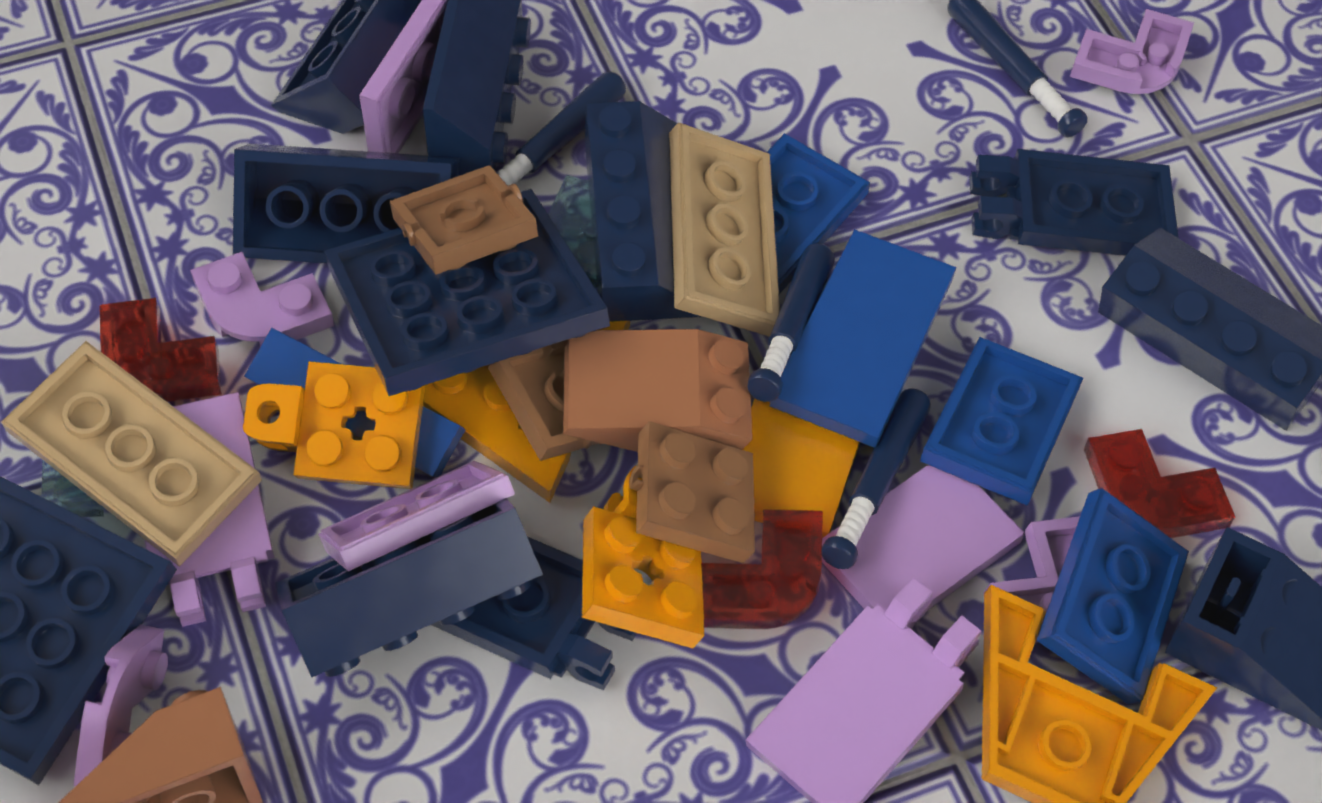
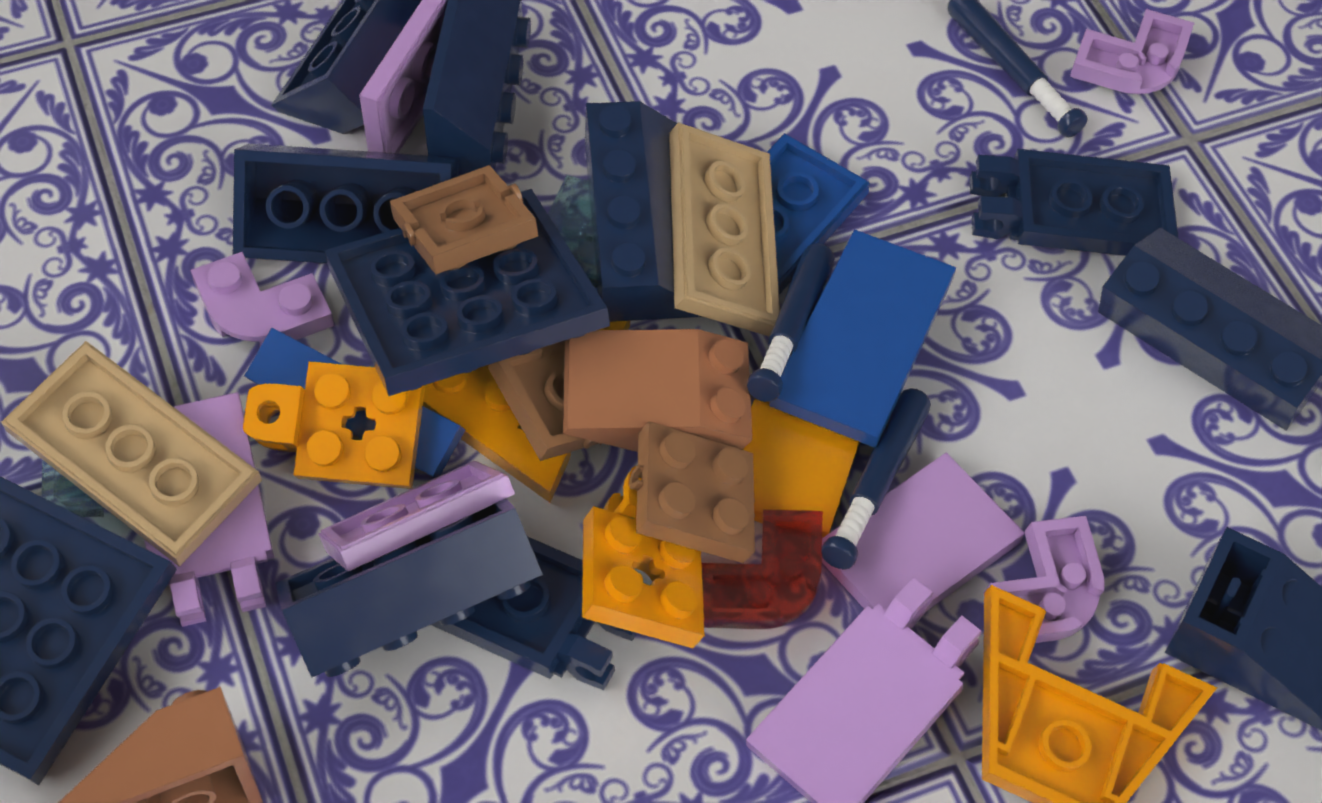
(133, 673): lavender plate -> none
(170, 369): clear red plate -> none
(562, 128): dark blue piece -> none
(1002, 420): blue tile -> none
(1113, 596): blue tile -> none
(1172, 503): clear red plate -> none

